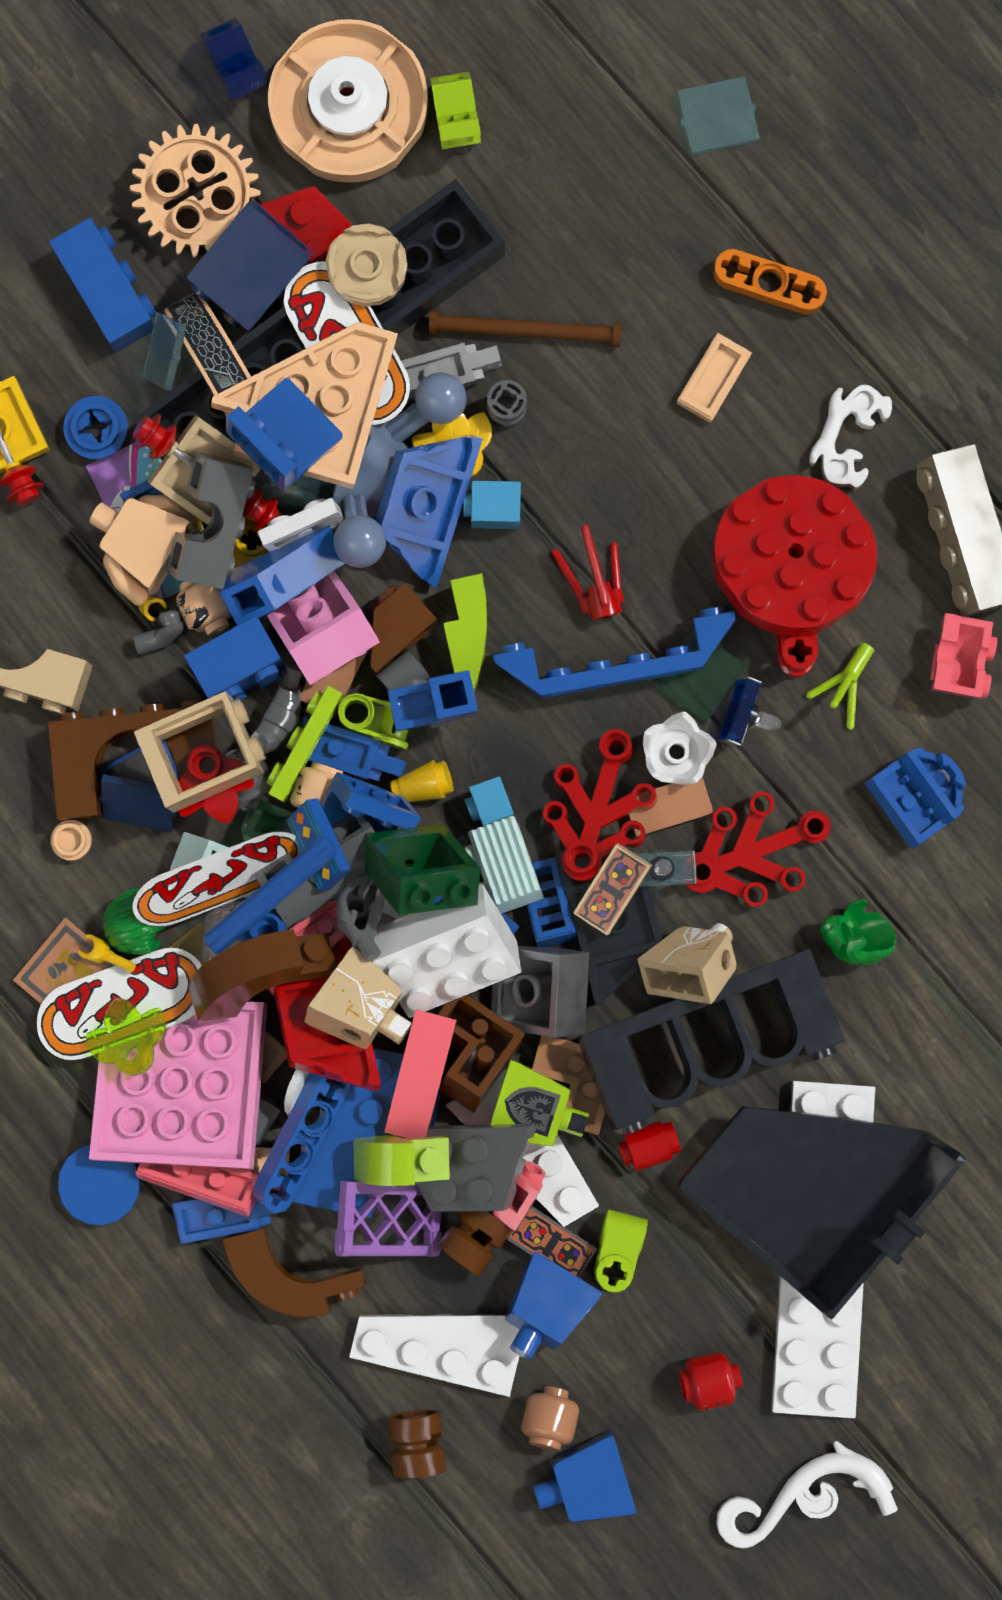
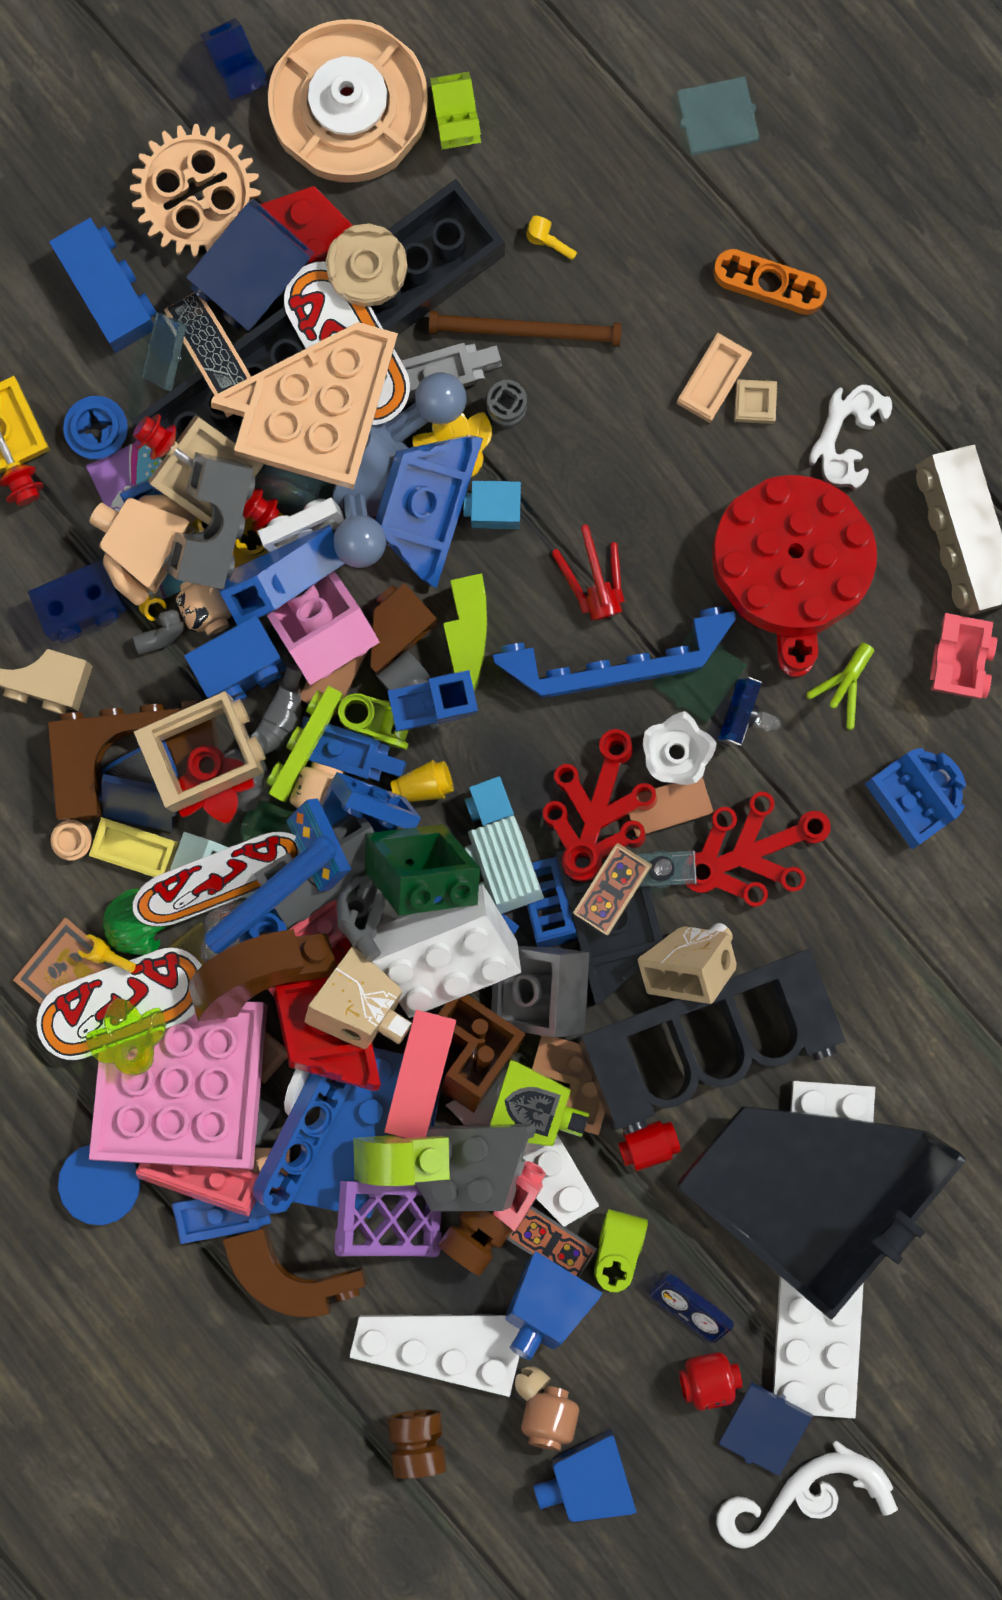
(77, 602): none -> clear blue brick
(133, 848): none -> light yellow tile
(283, 433): blue bracket -> none
(530, 1382): none -> tan hinge
(538, 234): none -> yellow hand
(691, 1307): none -> clear blue slope
(755, 401): none -> tan tile
(765, 1429): none -> dark blue piece
(859, 935): green hair -> none

